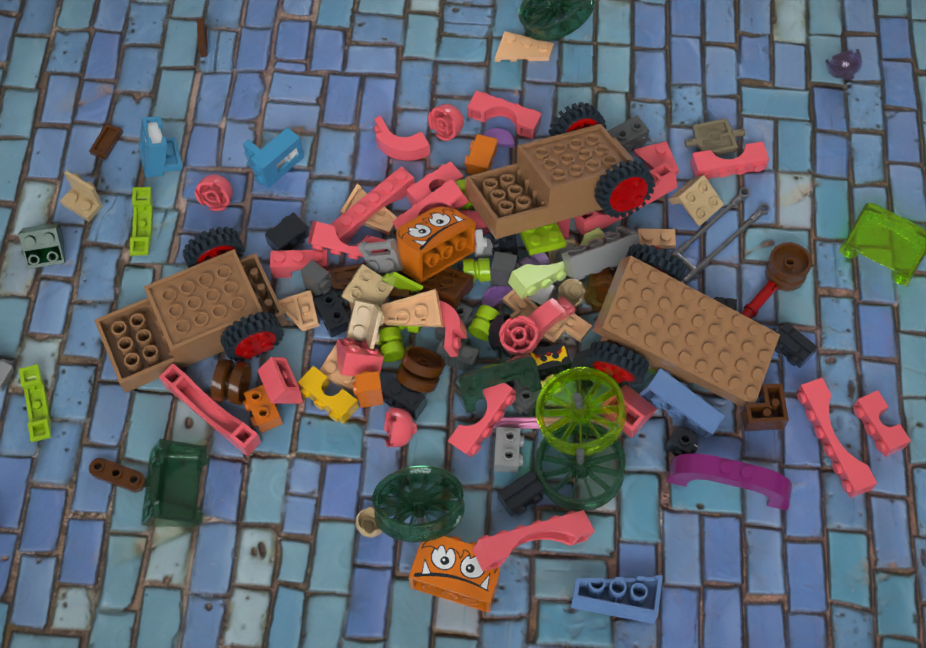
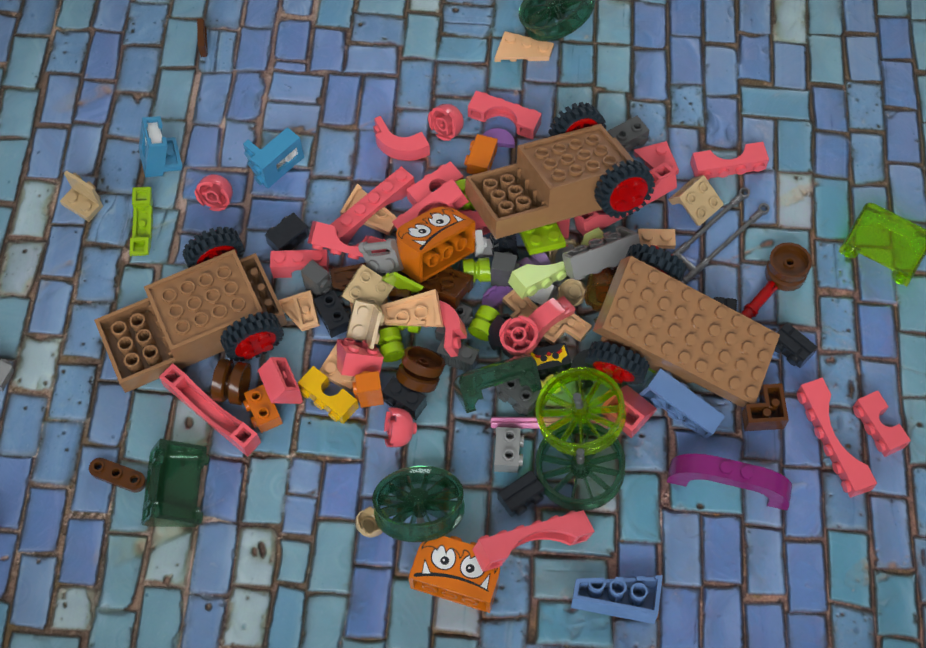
(36, 402): lime slope -> none
(42, 245): slope -> none
(106, 141): reddish brown tile -> none
(470, 437): coral arch -> none
(682, 442): black brick -> none
(715, 136): dark tan plate -> none
(845, 65): clear purple cylinder -> none

